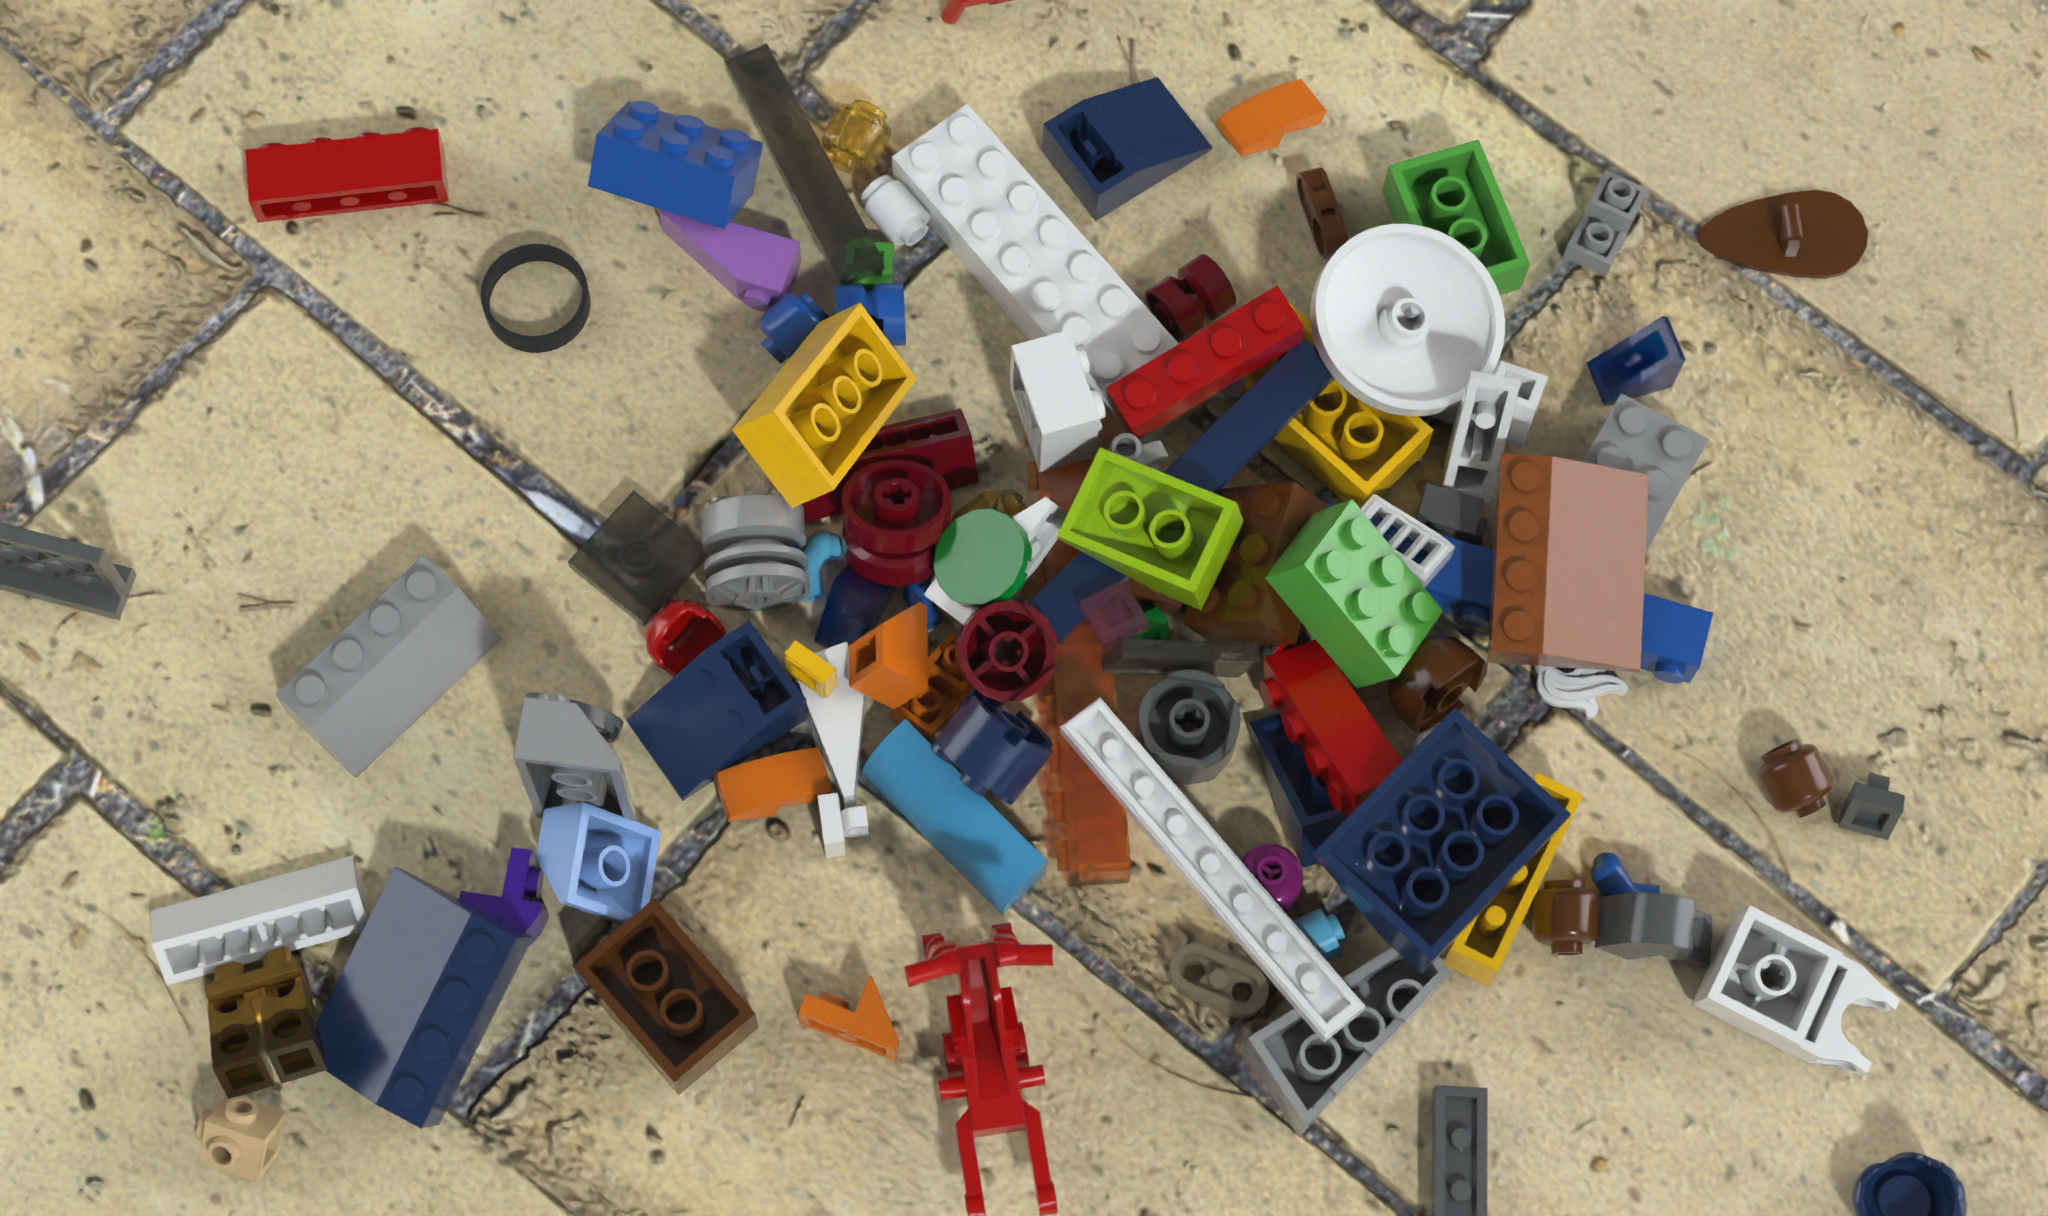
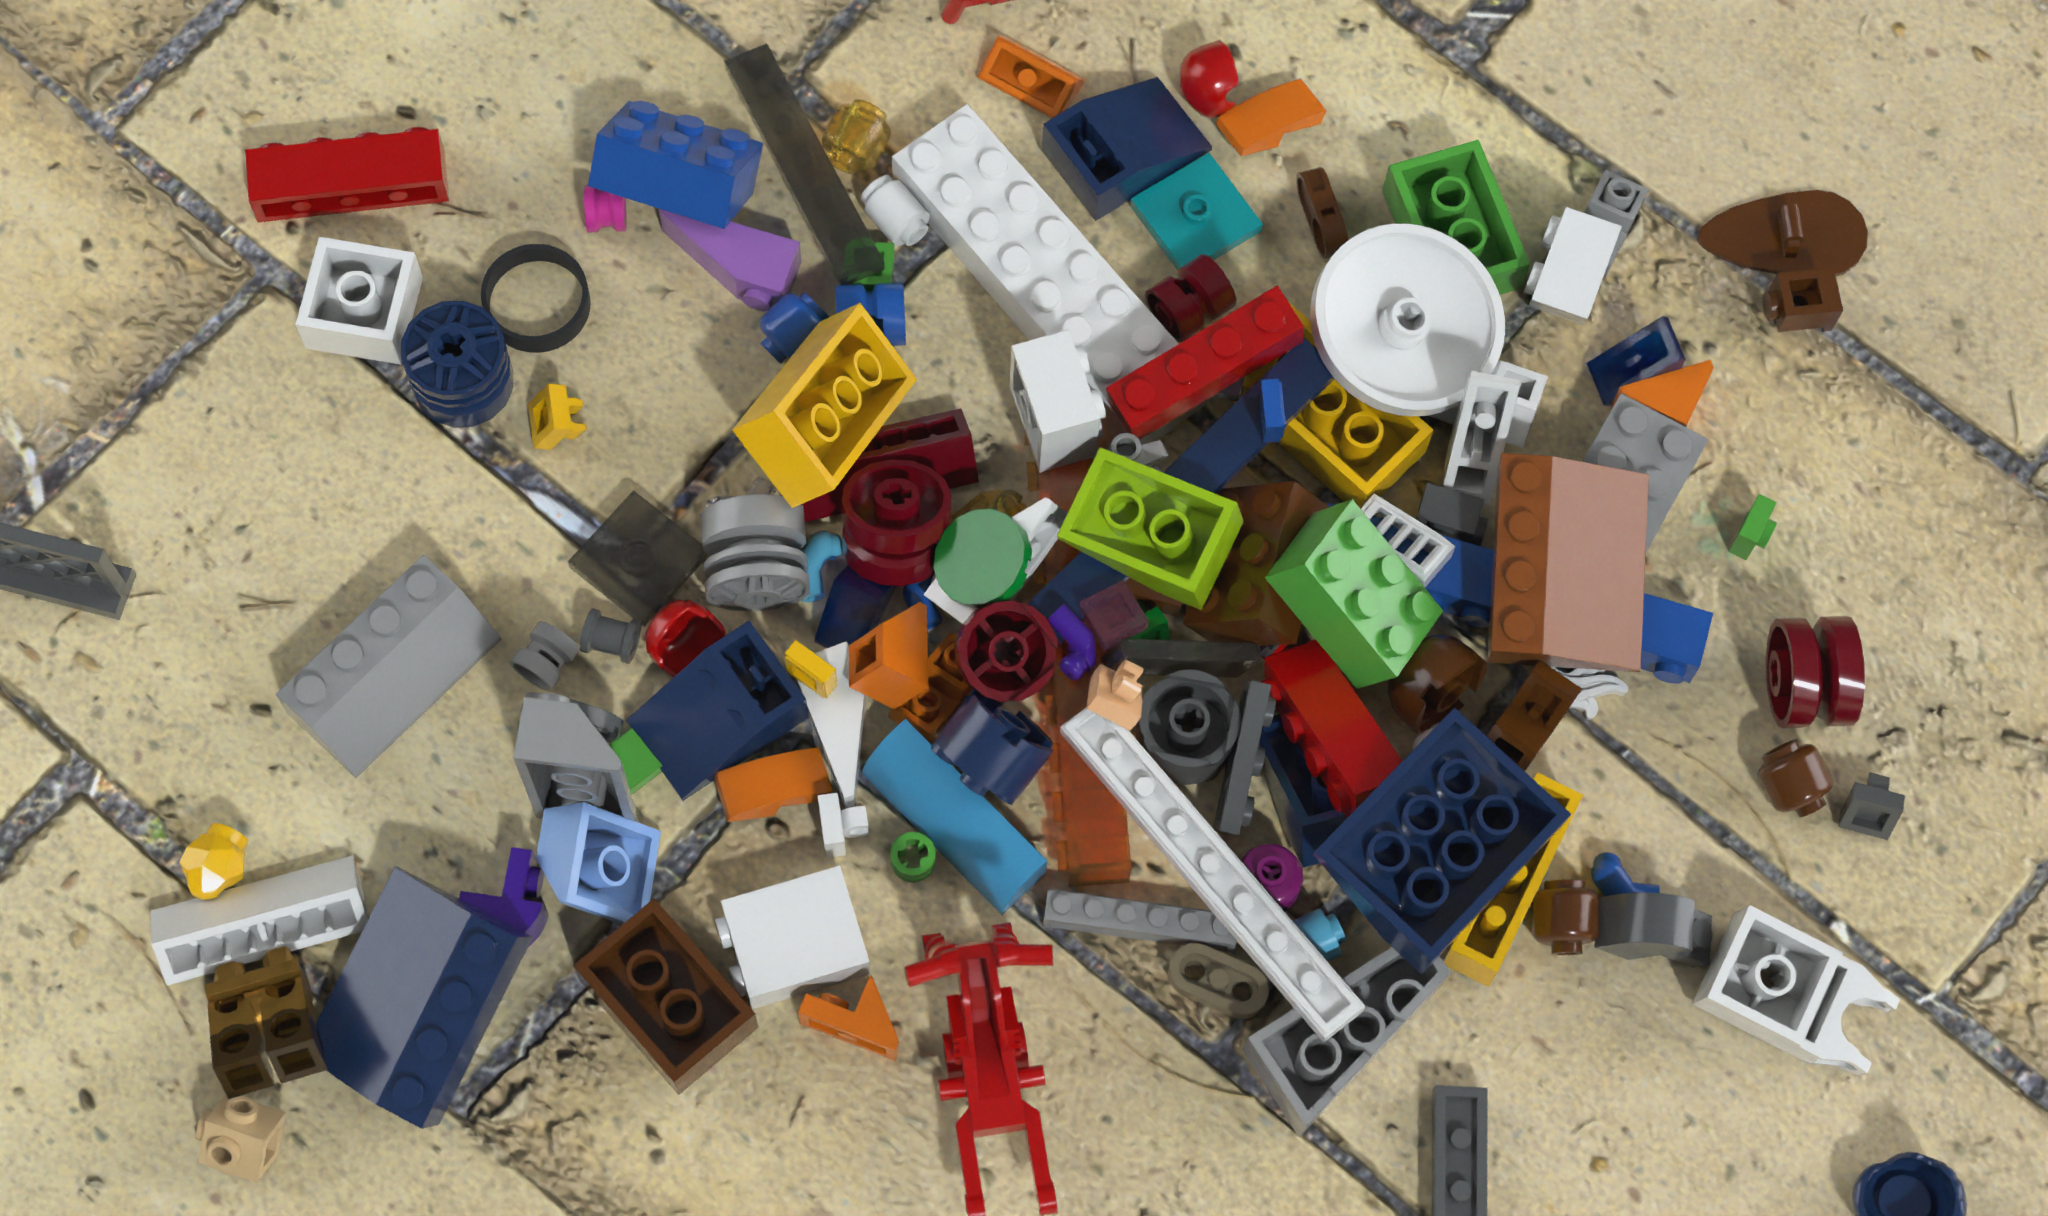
(214, 861): none -> yellow rock
(359, 300): none -> white brick
(460, 388): none -> dark blue wheel
(544, 656): none -> light grey wheel
(551, 417): none -> yellow tile
(604, 210): none -> dark pink wheel
(610, 636): none -> dark grey bush
(637, 760): none -> bright green tile
(793, 938): none -> white brick
(899, 850): none -> bright green bush
(1030, 77): none -> orange slope
(1080, 642): none -> dark purple arm
(1117, 694): none -> light nougat tile
(1135, 920): none -> light grey piece
(1196, 213): none -> teal plate
(1207, 77): none -> red hair
(1247, 759): none -> dark grey plate
(1271, 410): none -> blue tile
(1533, 714): none -> reddish brown brick
(1574, 265): none -> white brick
(1671, 393): none -> orange slope
(1755, 528): none -> bright green plate
(1811, 289): none -> reddish brown brick
(1815, 671): none -> dark red wheel

